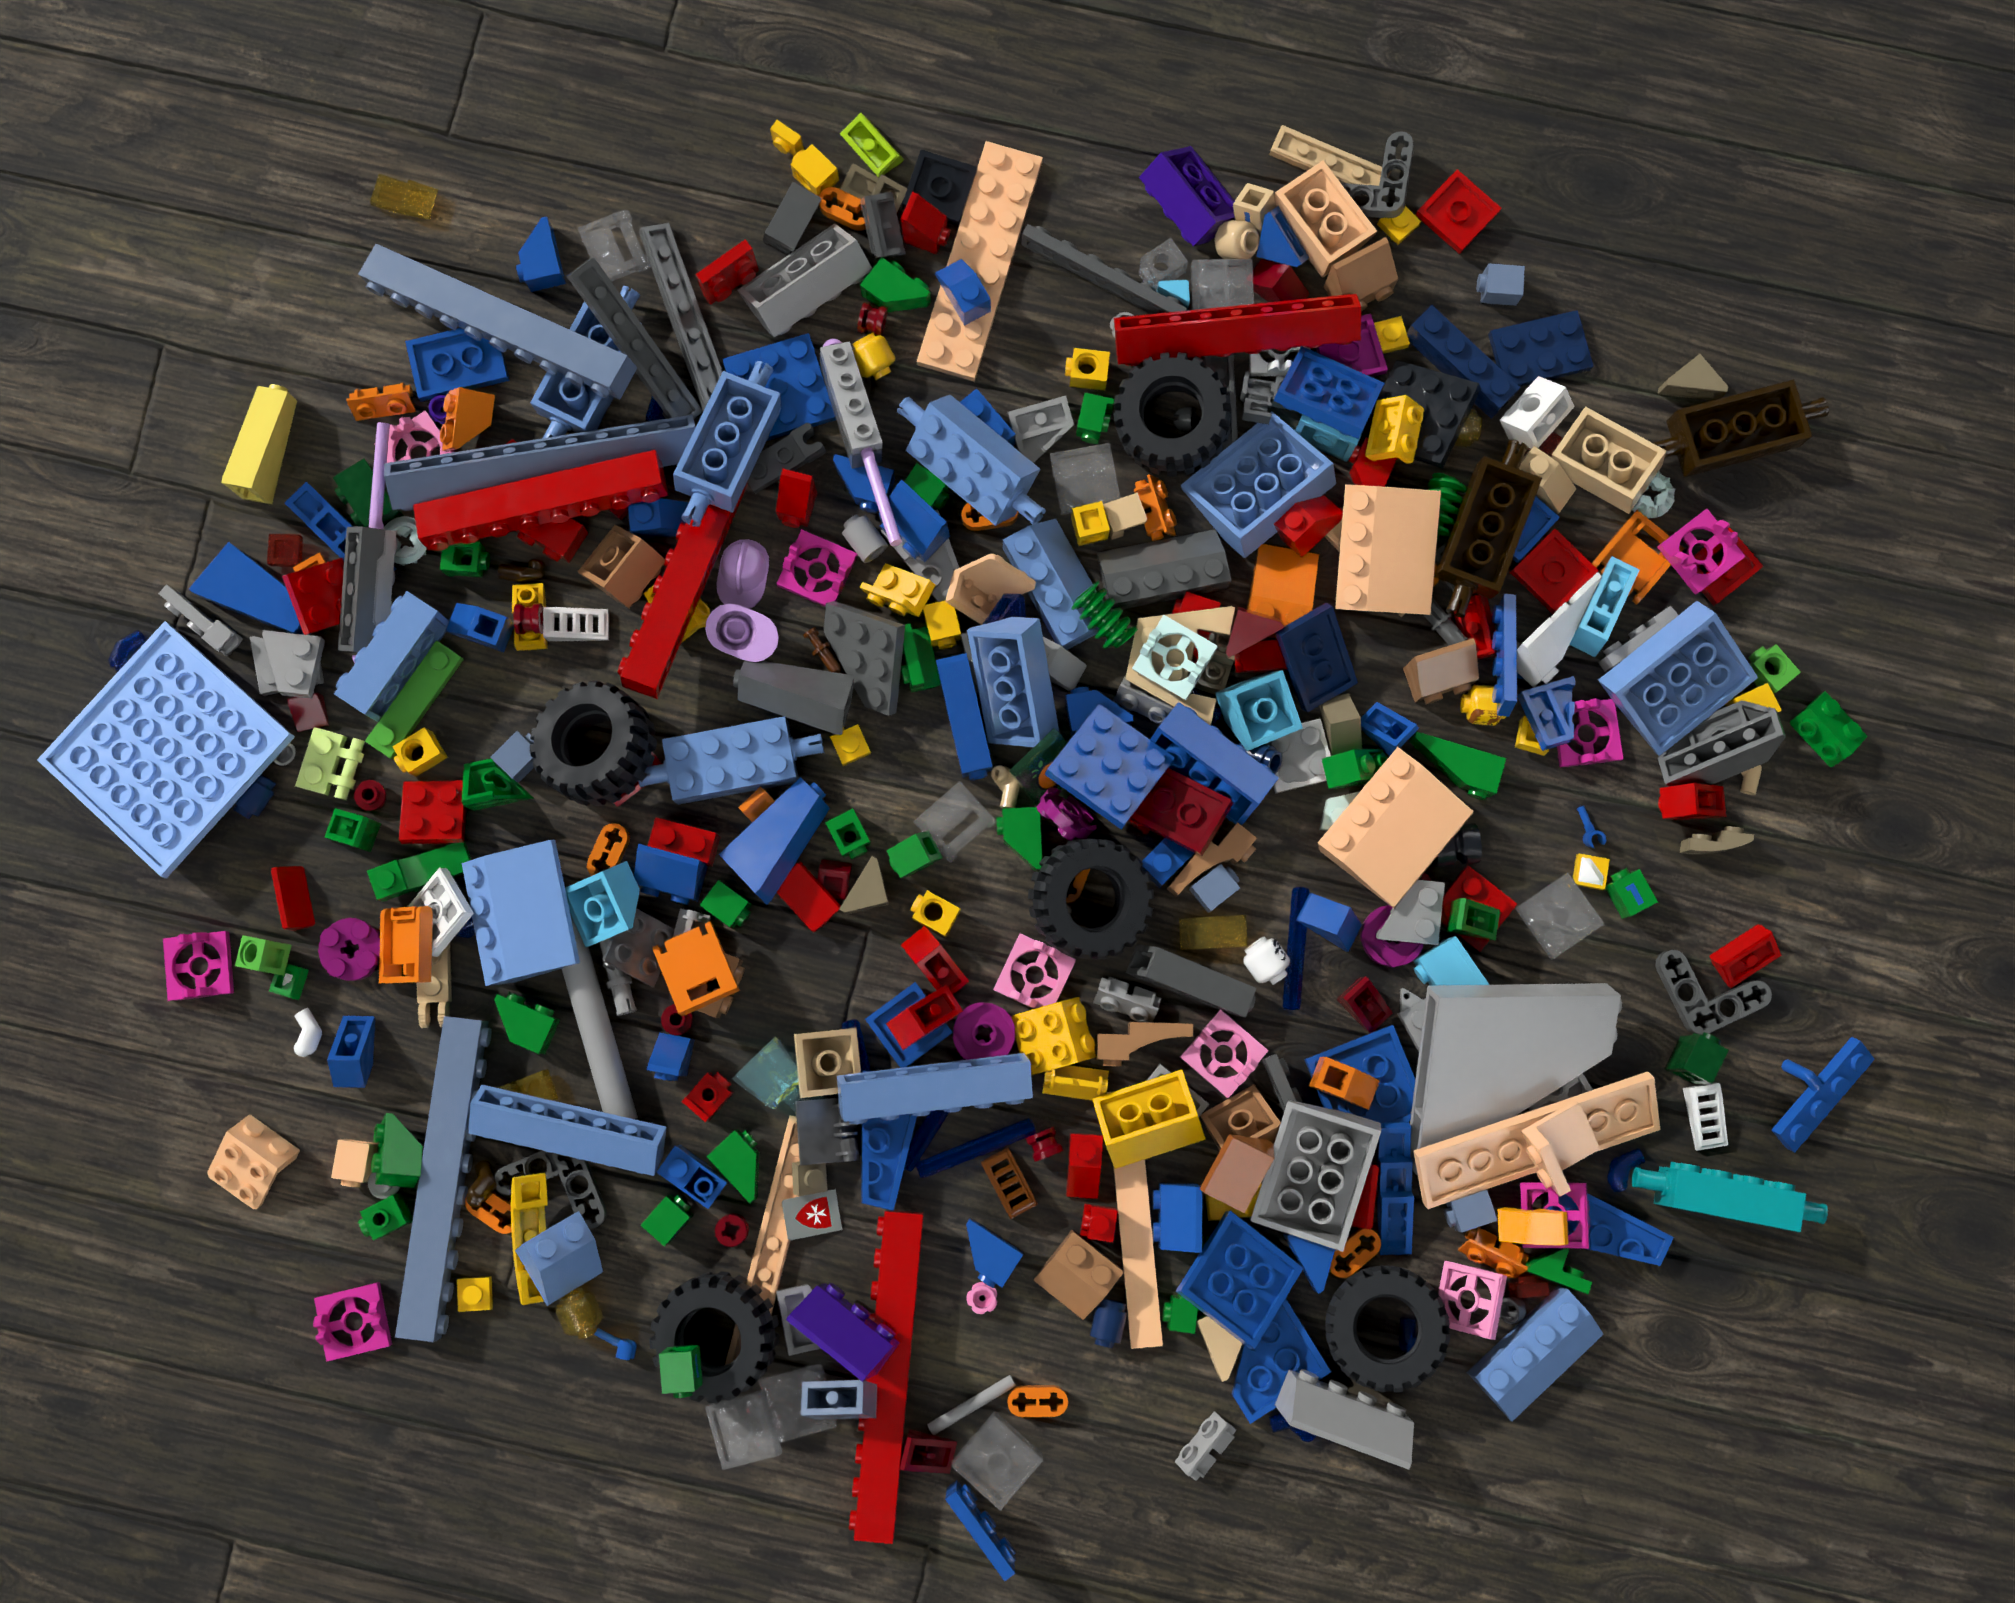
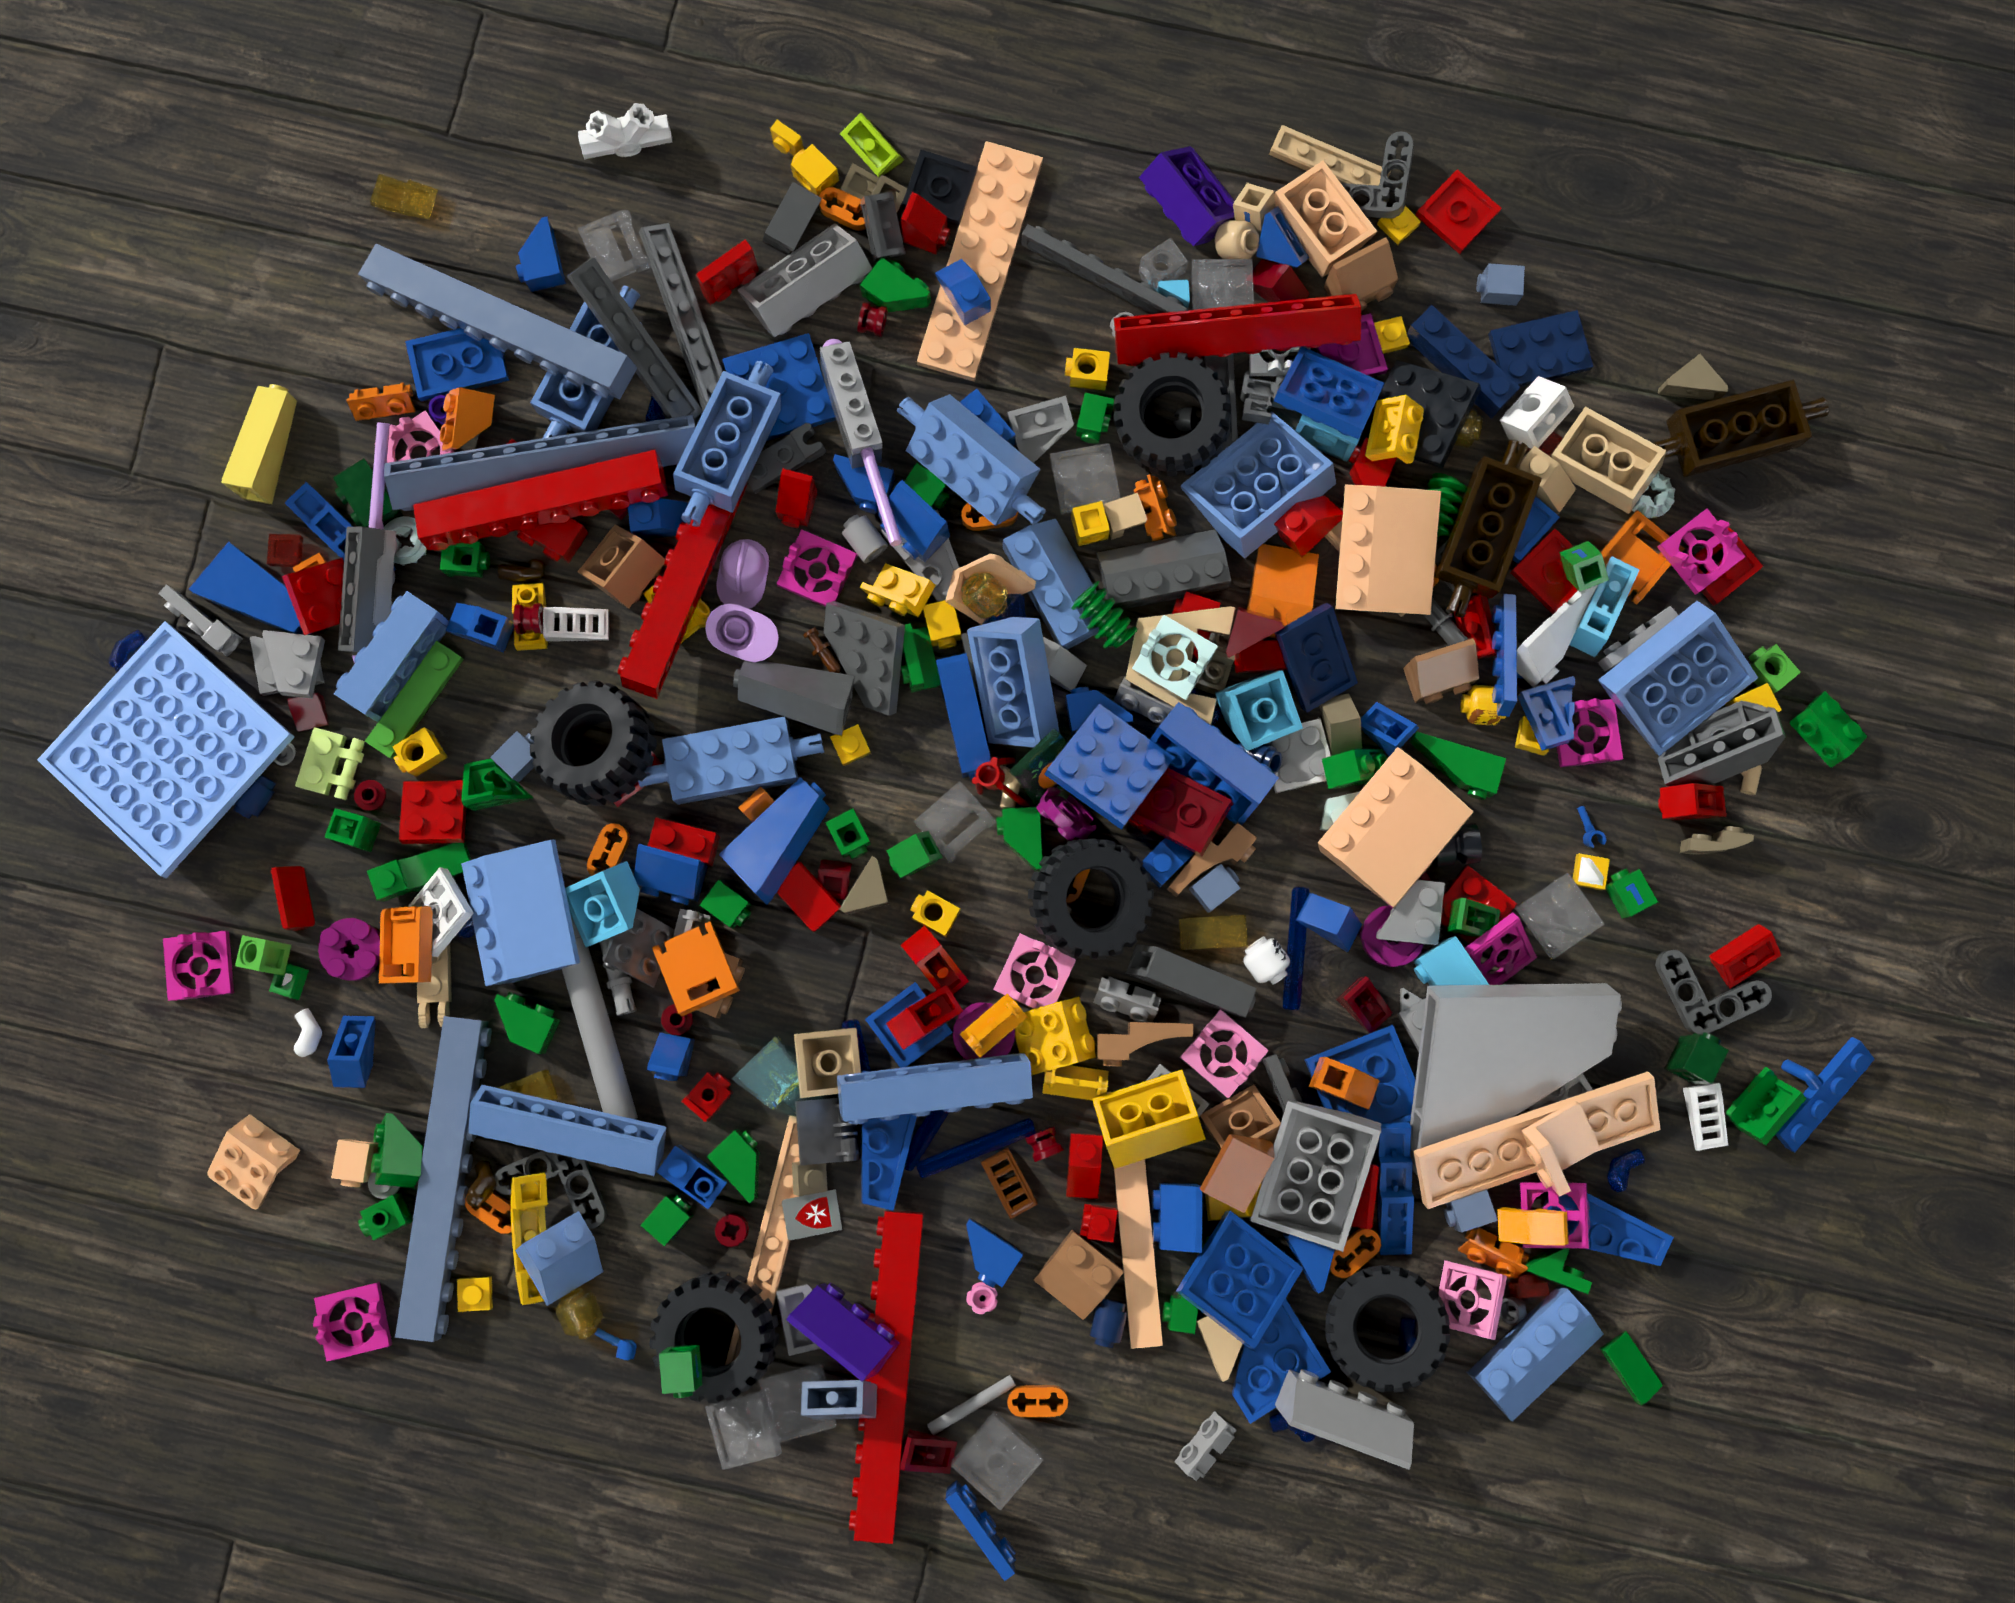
(624, 134): none -> white piece
(873, 356): yellow head -> none
(984, 595): none -> clear yellow head
(993, 777): none -> red plant
(993, 1025): none -> light orange hinge
(1514, 960): none -> dark pink piece
(1584, 566): none -> green brick
(1631, 1368): none -> green slope
(1736, 1198): teal brick -> none
(1765, 1106): none -> green bracket

